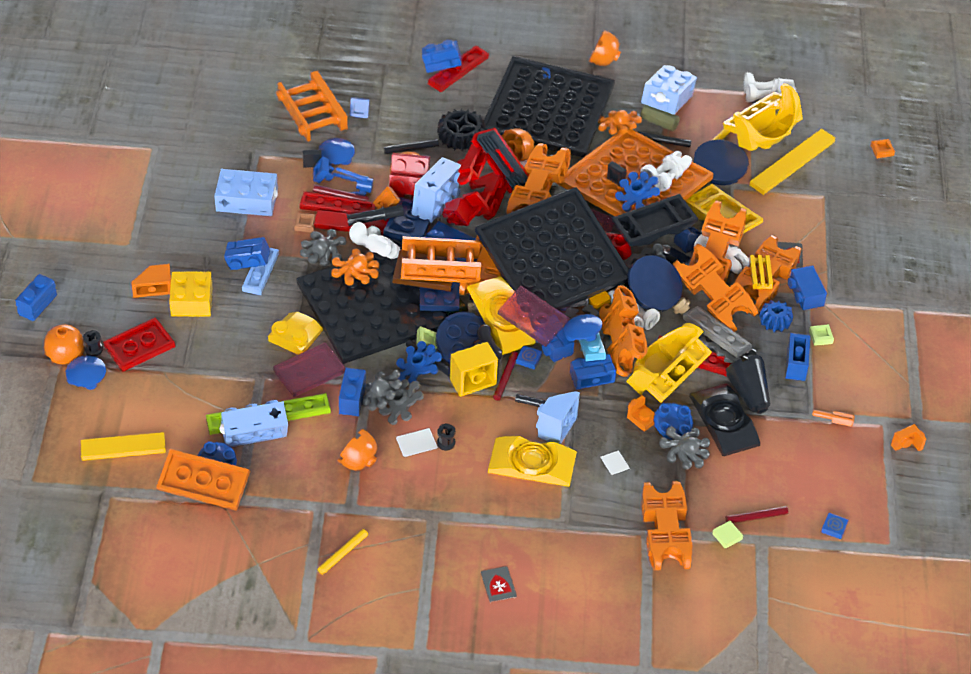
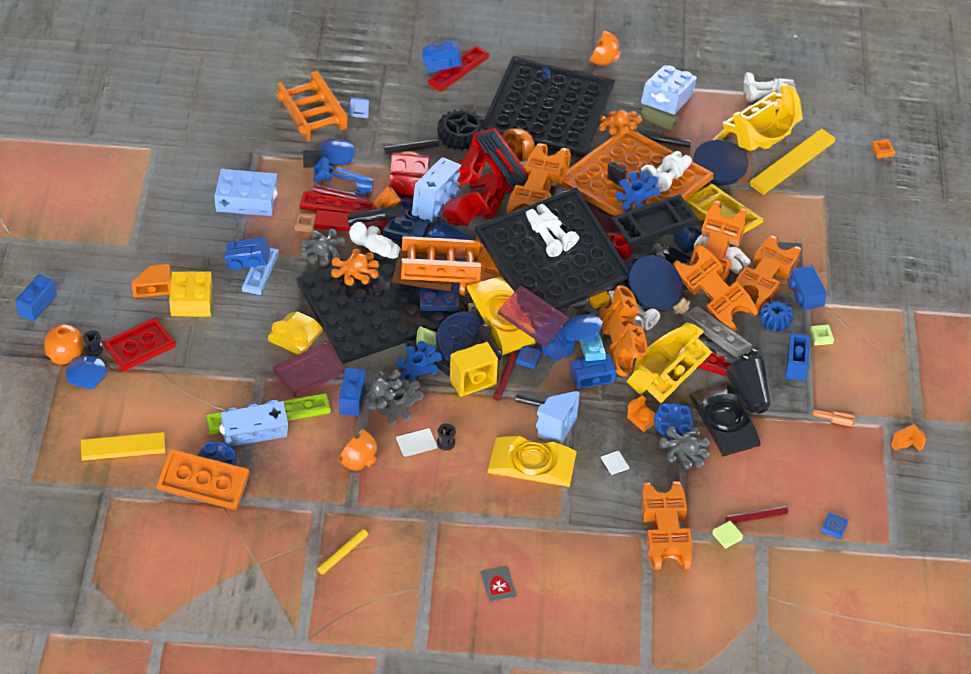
(548, 222): none -> white piece
(760, 261): yellow tile -> none

